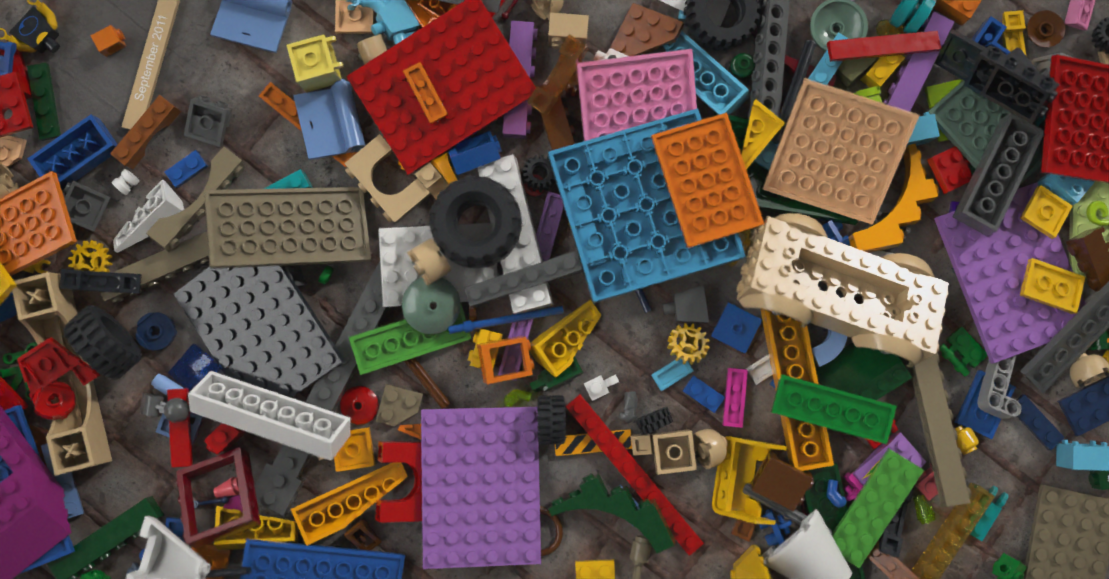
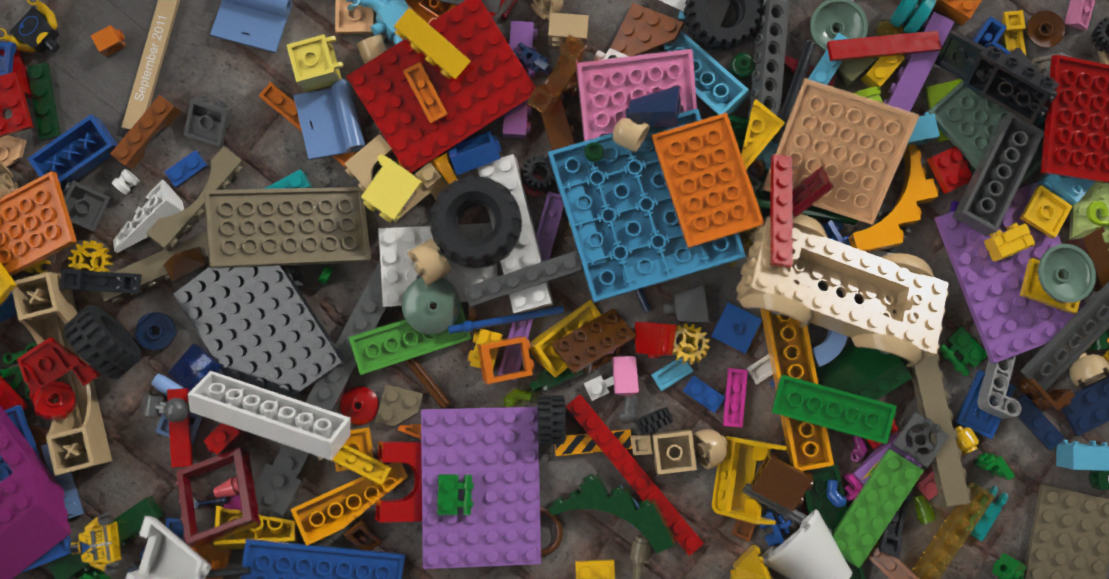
(99, 544): none -> torso
(184, 263): none -> reddish brown slope
(362, 464): none -> yellow plate
(391, 190): none -> light yellow container
(431, 43): none -> yellow wedge
(448, 494): none -> green plate
(533, 60): none -> dark blue hinge
(593, 151): none -> dark green plate
(594, 342): none -> reddish brown bracket
(625, 375): none -> bright pink slope
(630, 134): none -> tan helmet
(654, 338): none -> red torso
(656, 109): none -> dark blue slope
(756, 169): none -> reddish brown tile
(781, 212): none -> plate
(810, 191): none -> dark red piece
(859, 450): none -> magenta arm
(940, 435): none -> dark grey piece
(995, 465): none -> green bracket
(1009, 242): none -> yellow brick
(1052, 401): none -> reddish brown bracket
(1075, 269): none -> sand green dish

